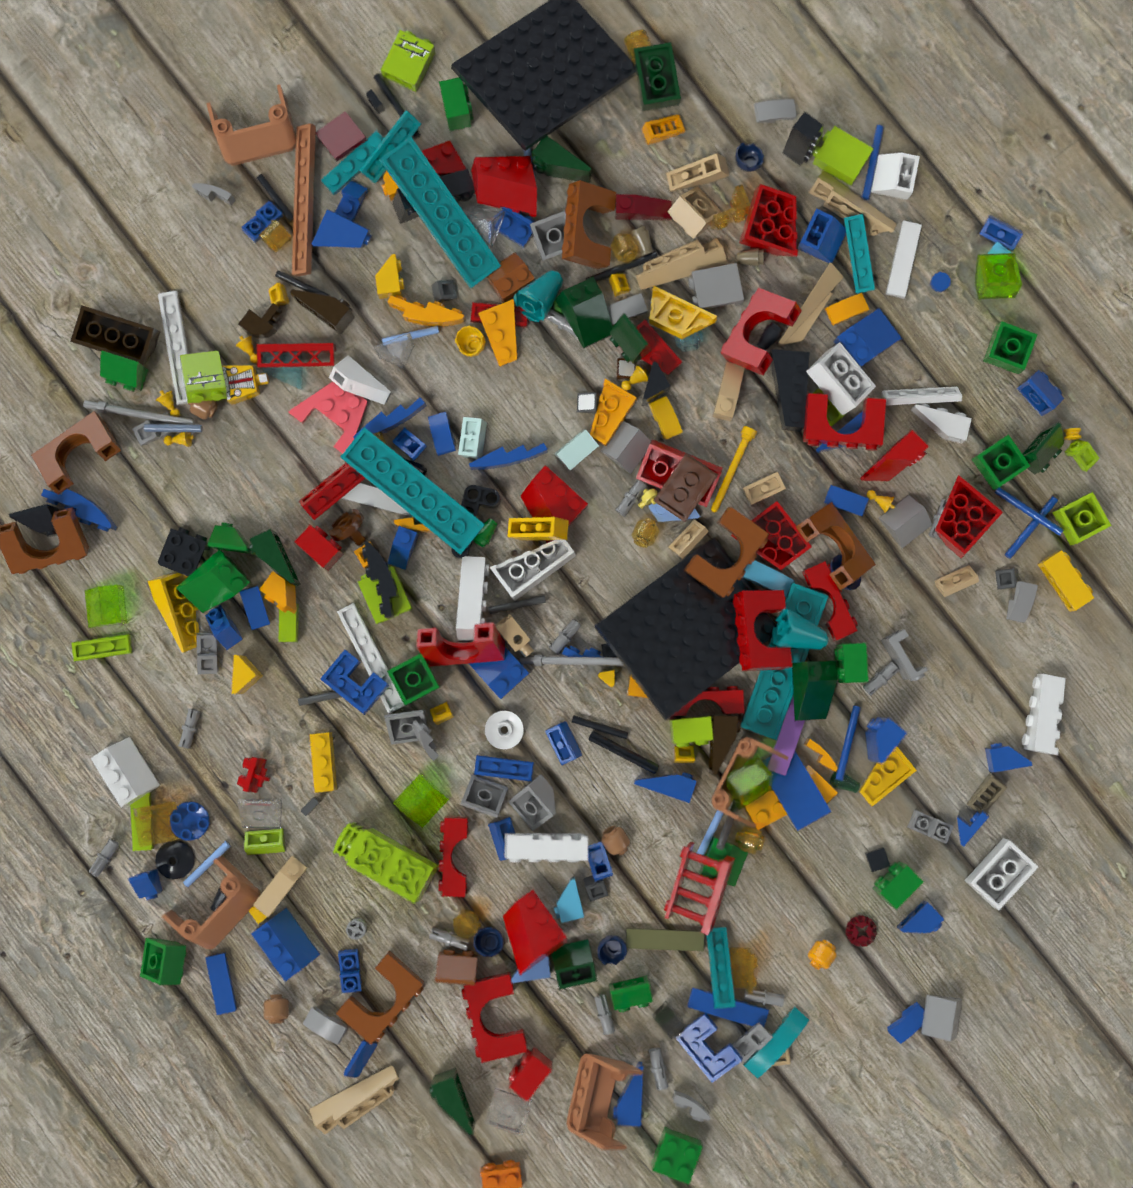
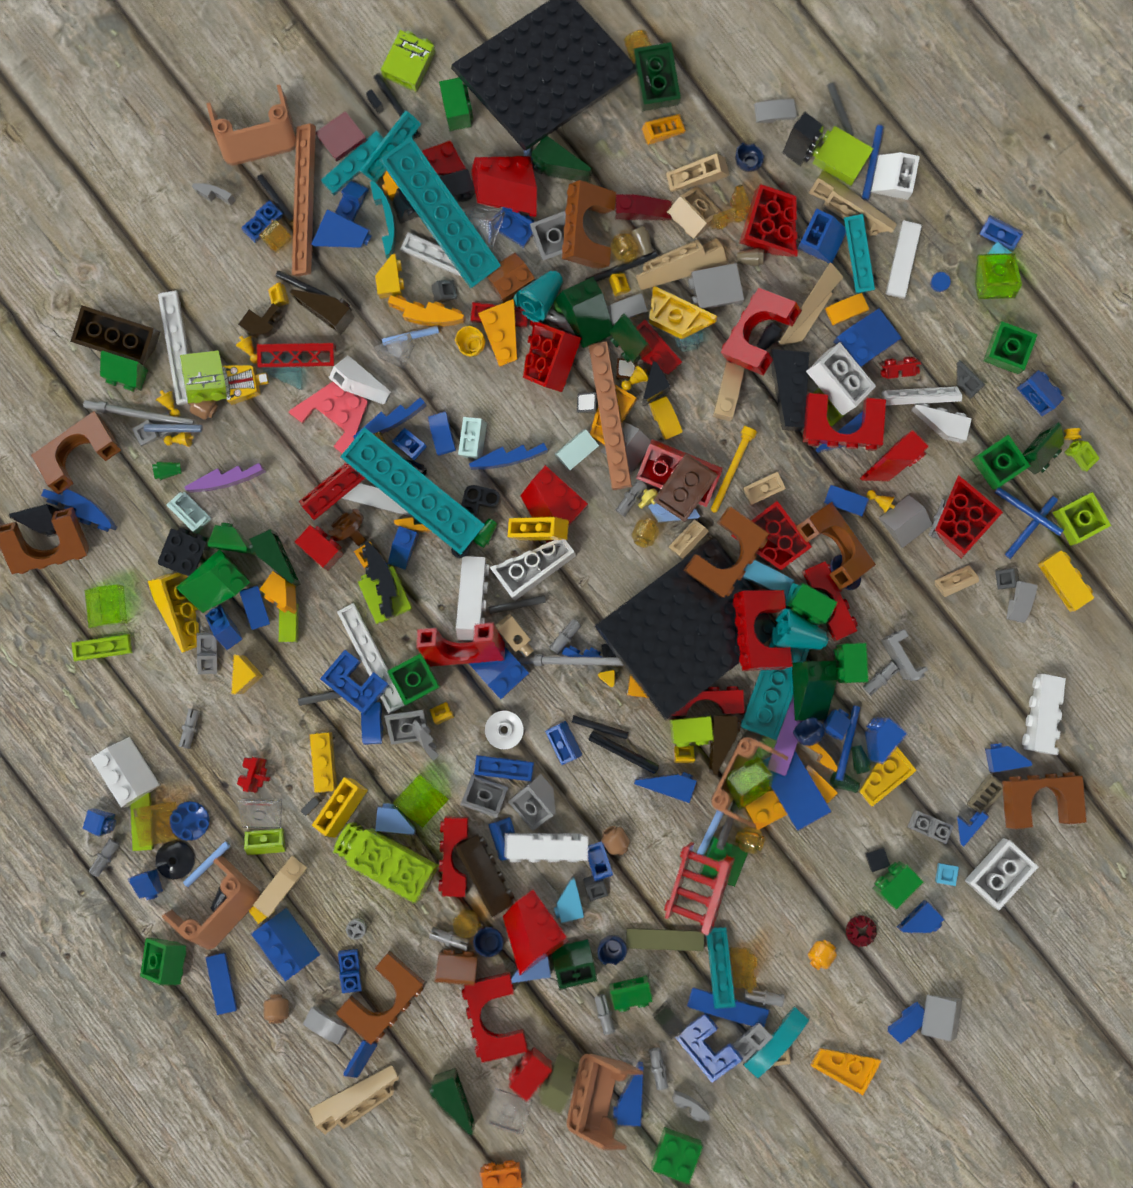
(99, 822): none -> blue slope
(166, 469): none -> green cone
(189, 512): none -> light aqua hinge
(218, 480): none -> medium lavender slope
(339, 807): none -> yellow brick
(371, 725): none -> blue slope
(390, 240): none -> teal slope
(393, 820): none -> medium blue slope
(427, 252): none -> white tile
(484, 875): none -> dark brown slope
(550, 356): none -> red wedge
(557, 1086): none -> olive wedge
(610, 416): none -> nougat plate
(809, 732): none -> dark blue hair
(811, 604): none -> green brick
(837, 724): none -> blue slope
(840, 109): none -> dark grey bar
(847, 1068): none -> light orange wing
(860, 760): none -> clear green cone
(892, 367): none -> red hinge
(946, 874): none -> medium azure plate
(967, 380): none -> dark grey tile
(1020, 792): none -> dark orange arch

